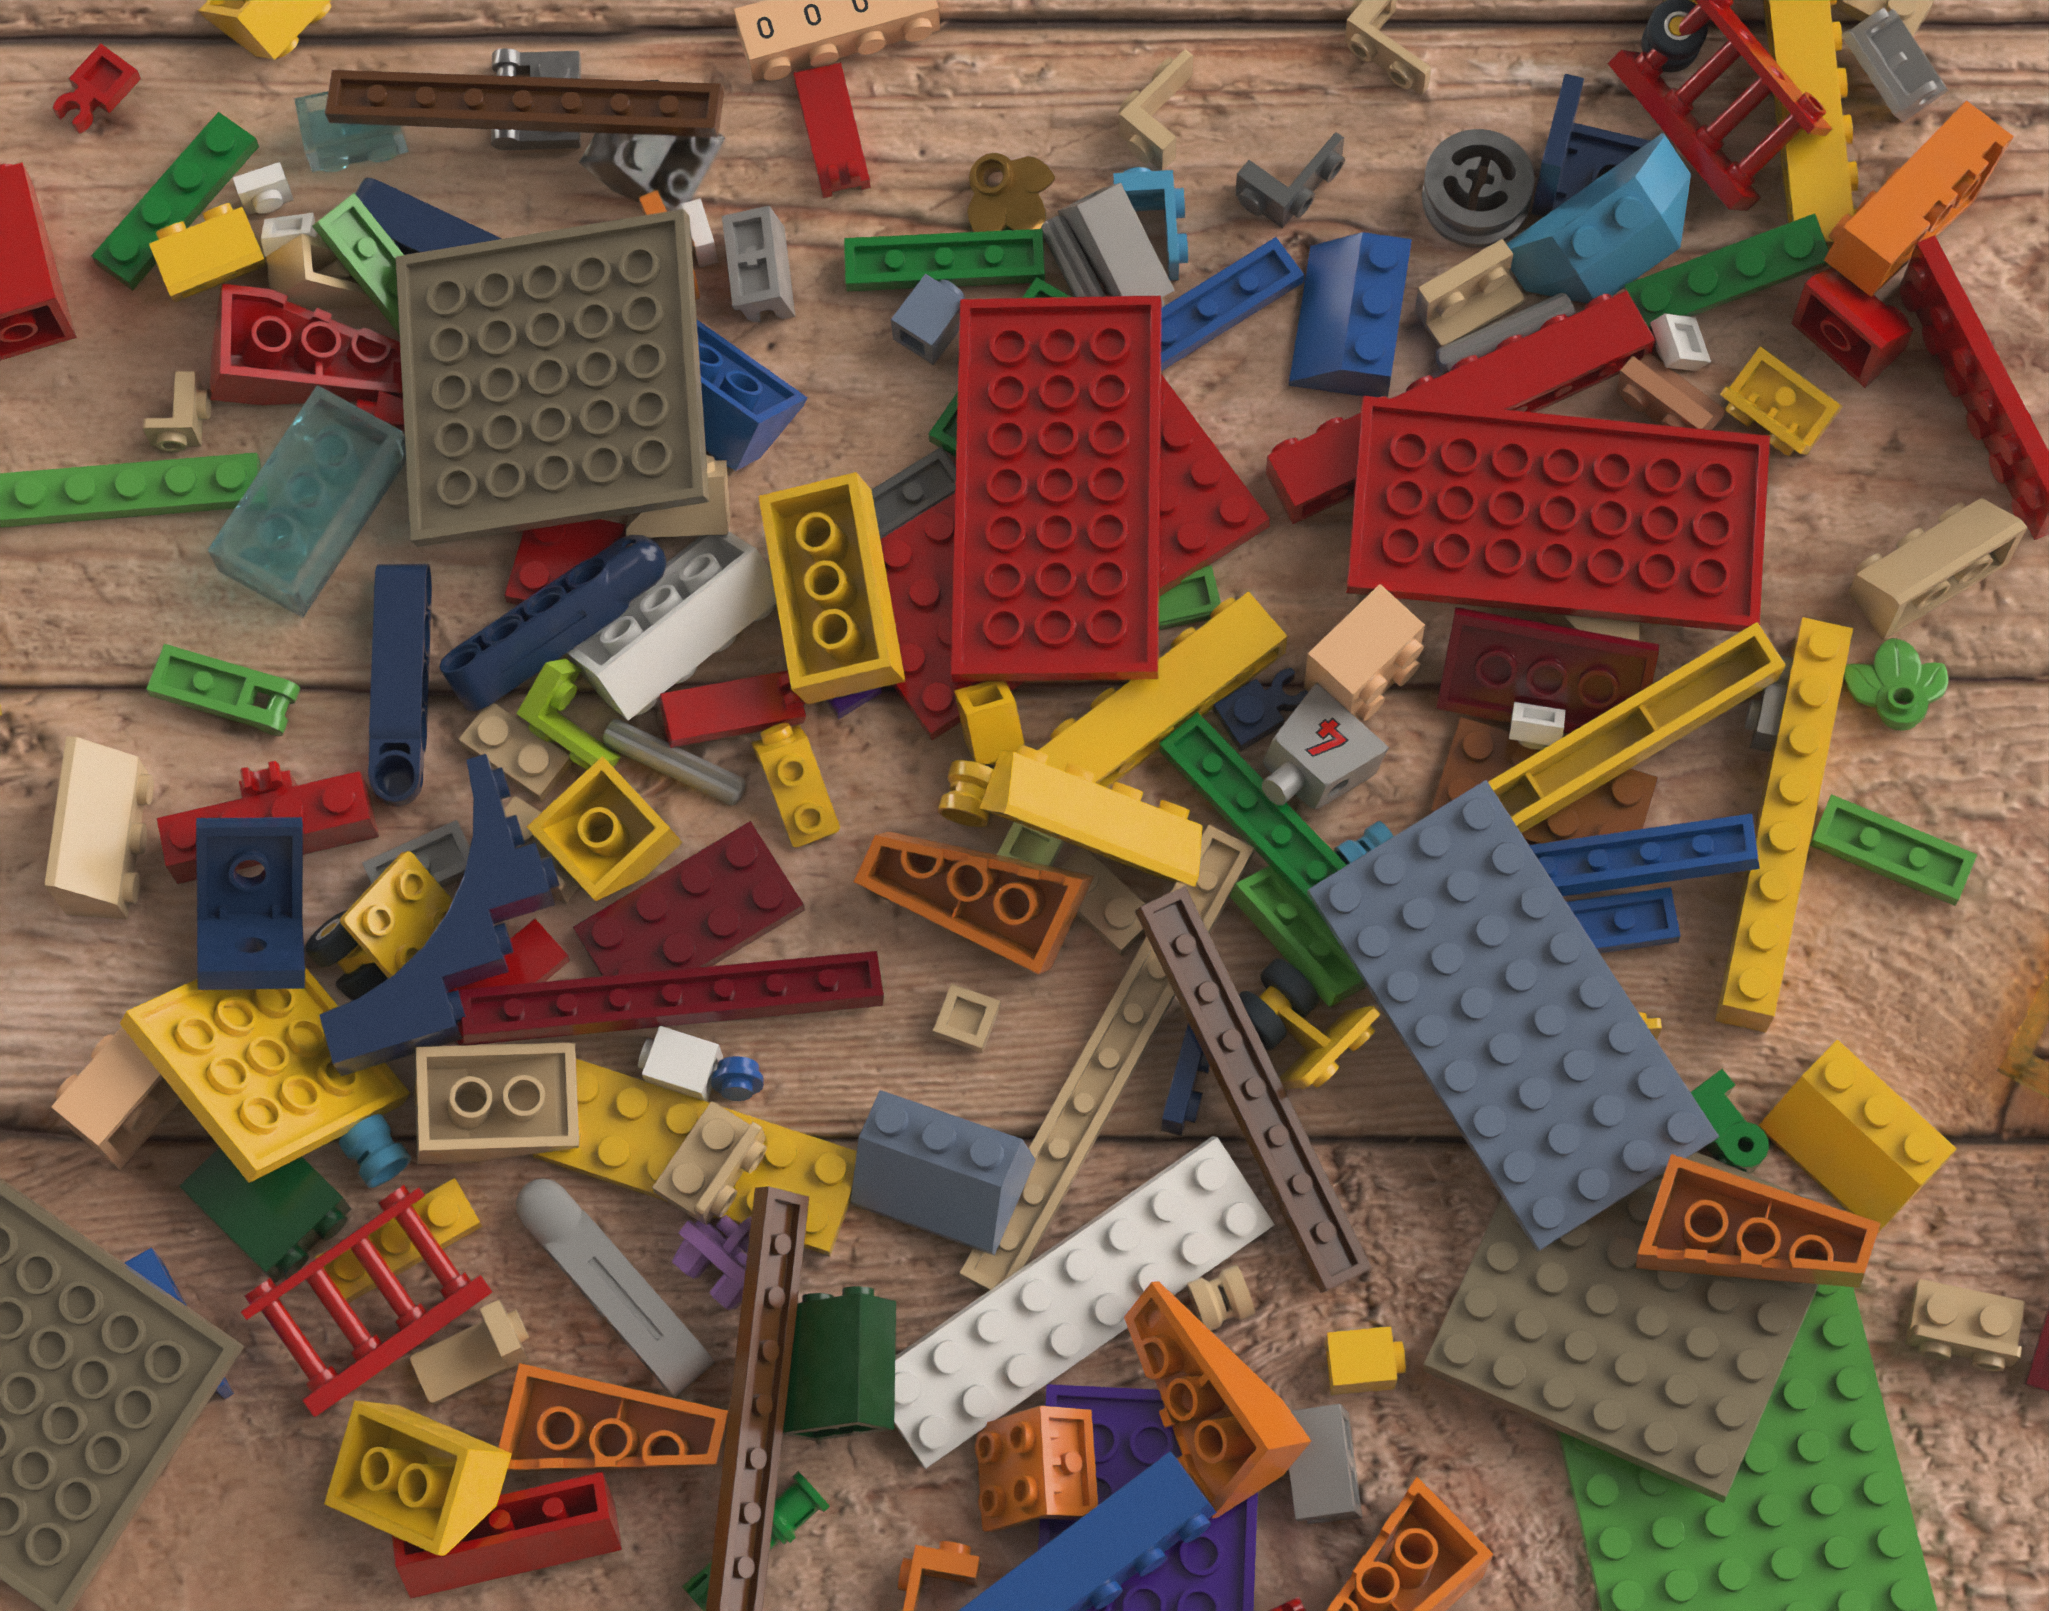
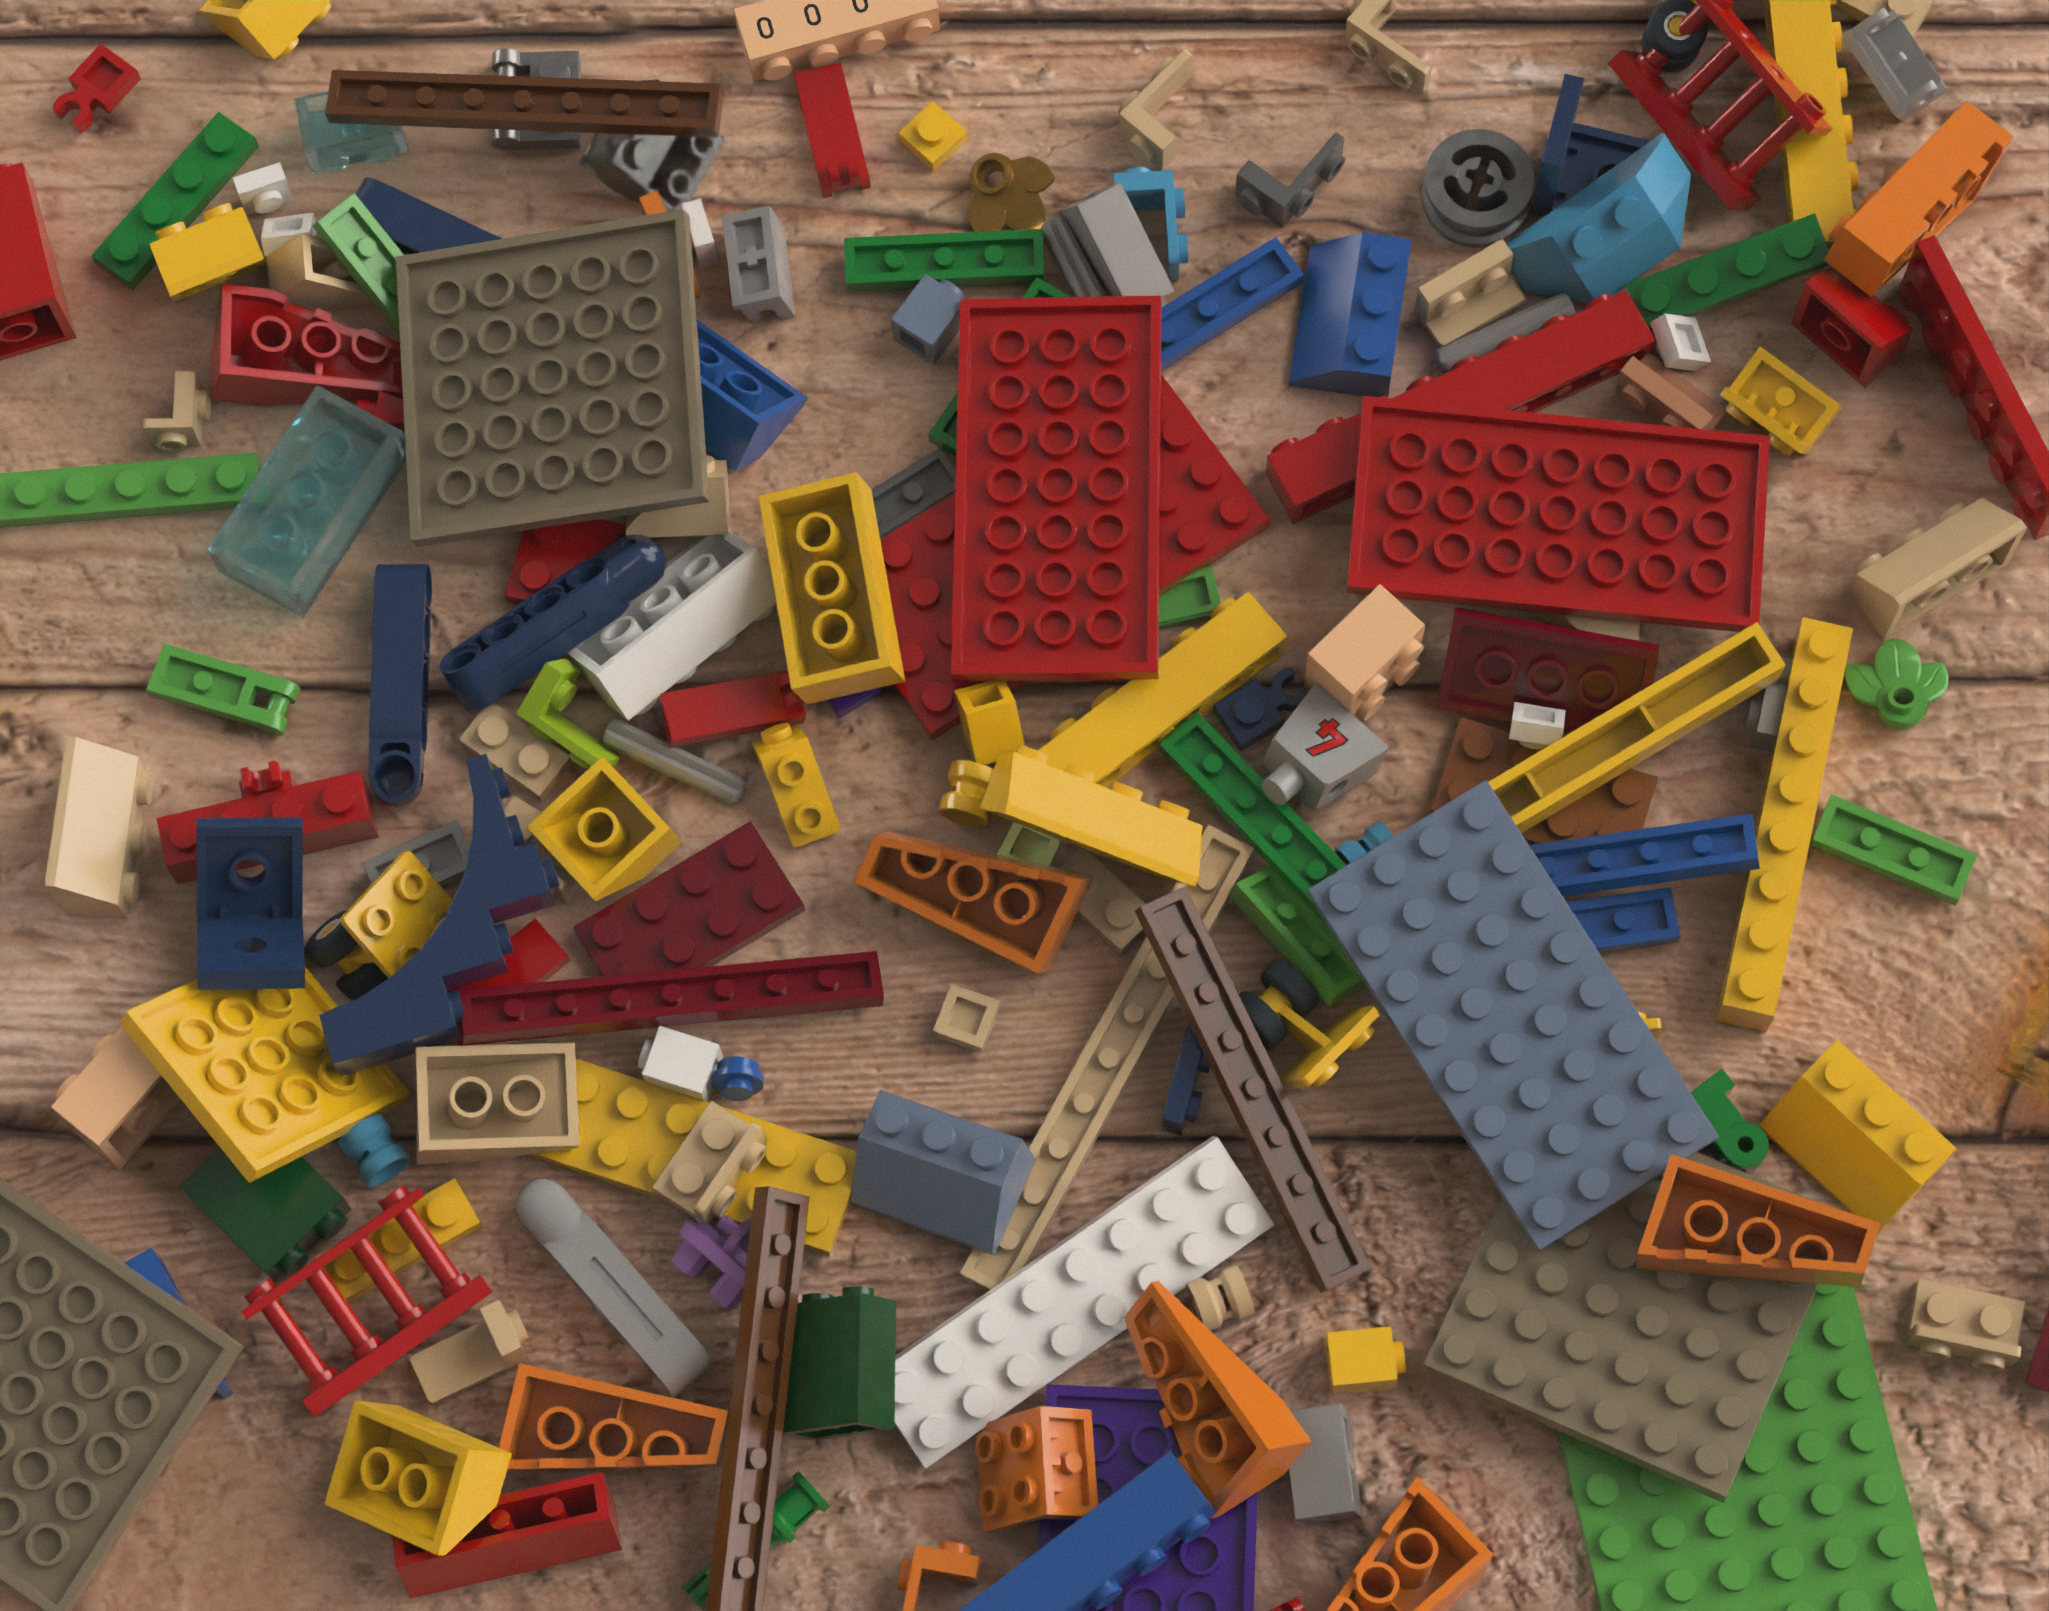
(933, 136): none -> yellow plate

